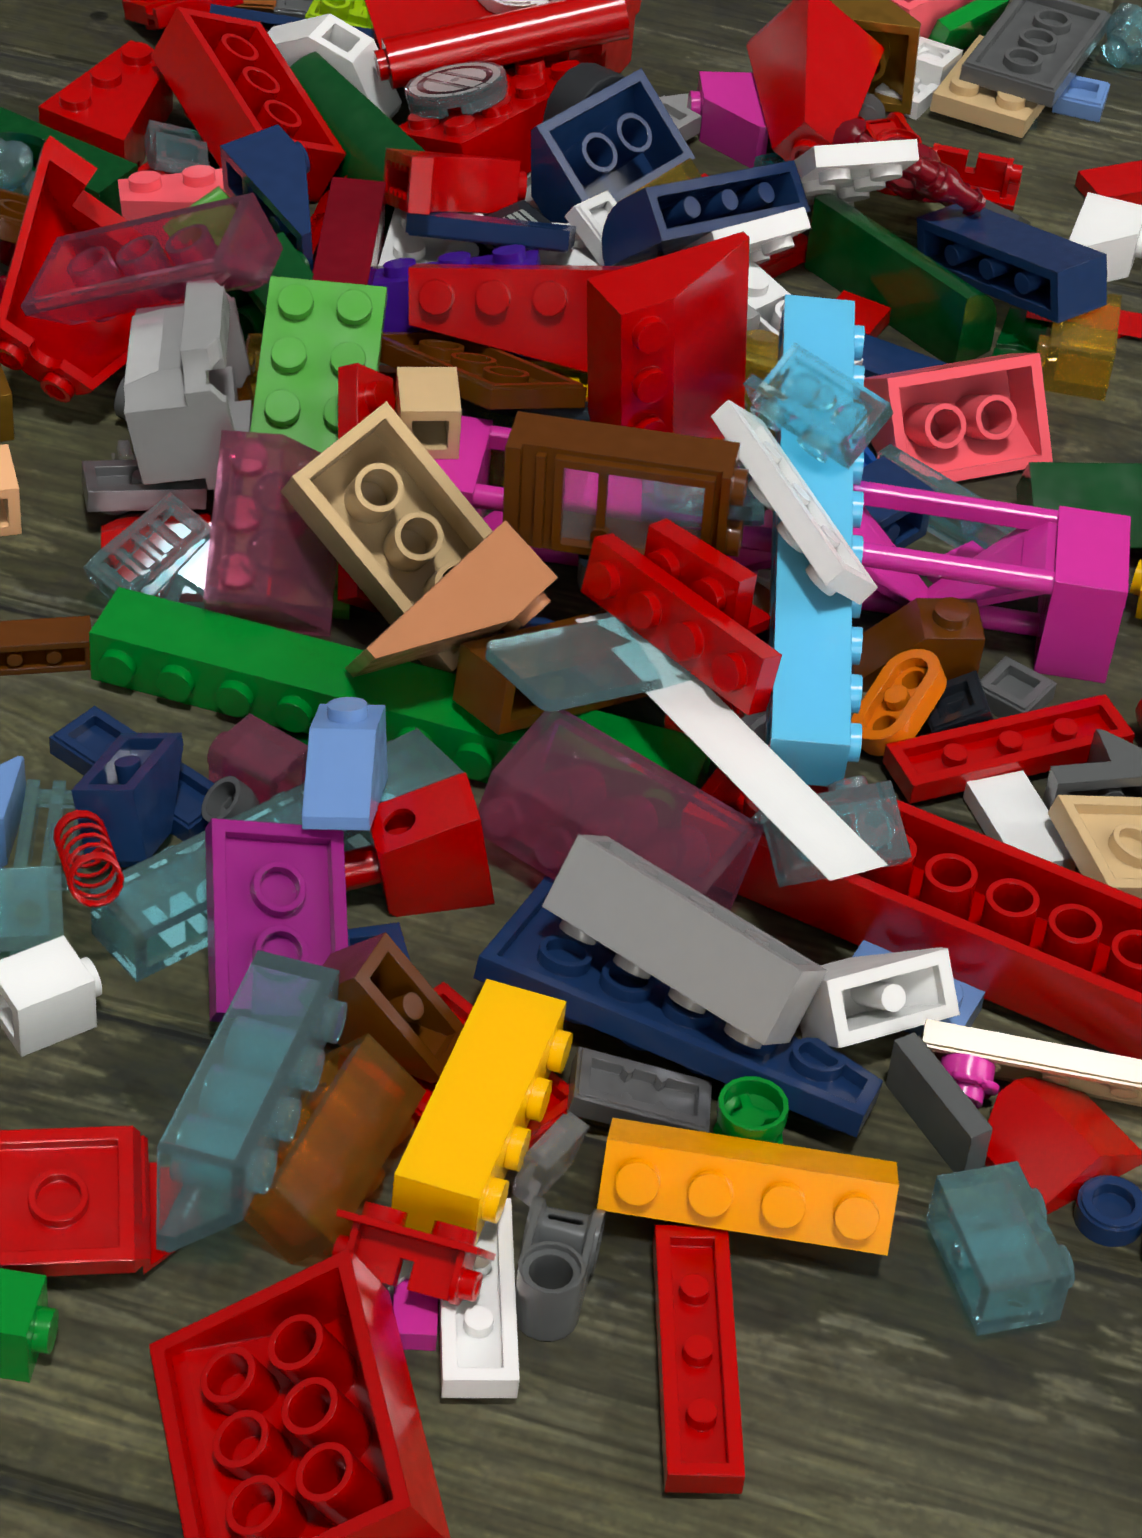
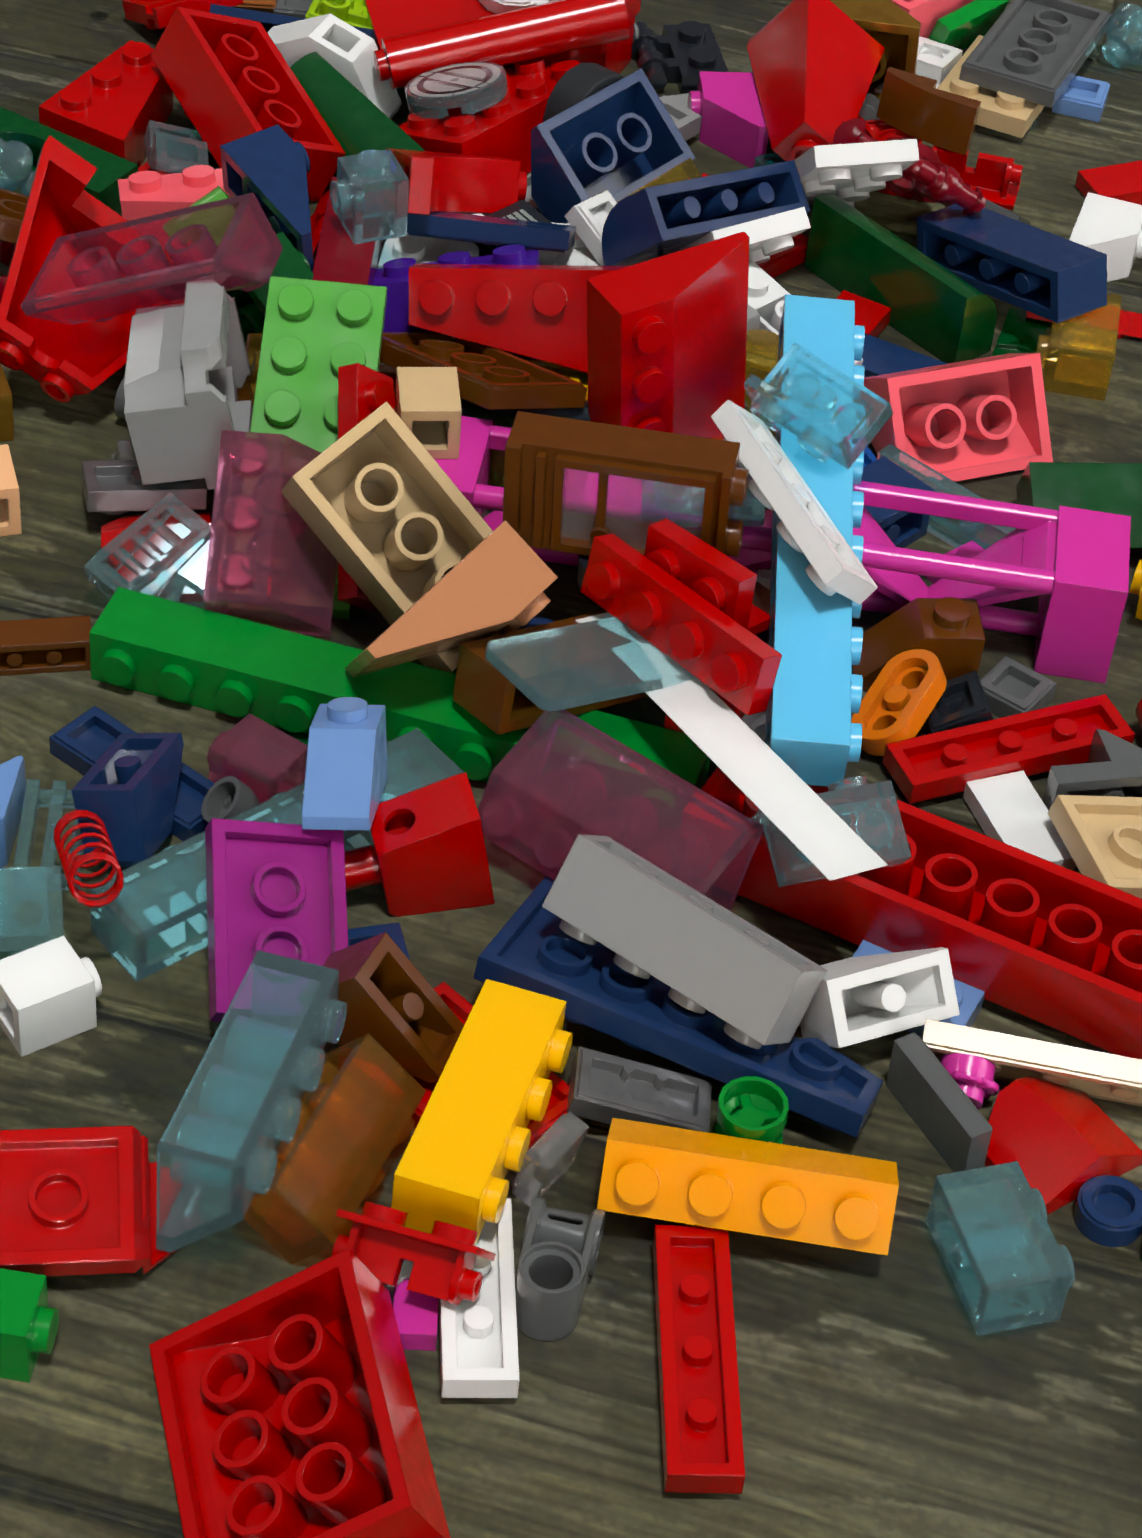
(371, 196): none -> clear light blue brick
(677, 54): none -> black plate
(927, 113): none -> reddish brown slope

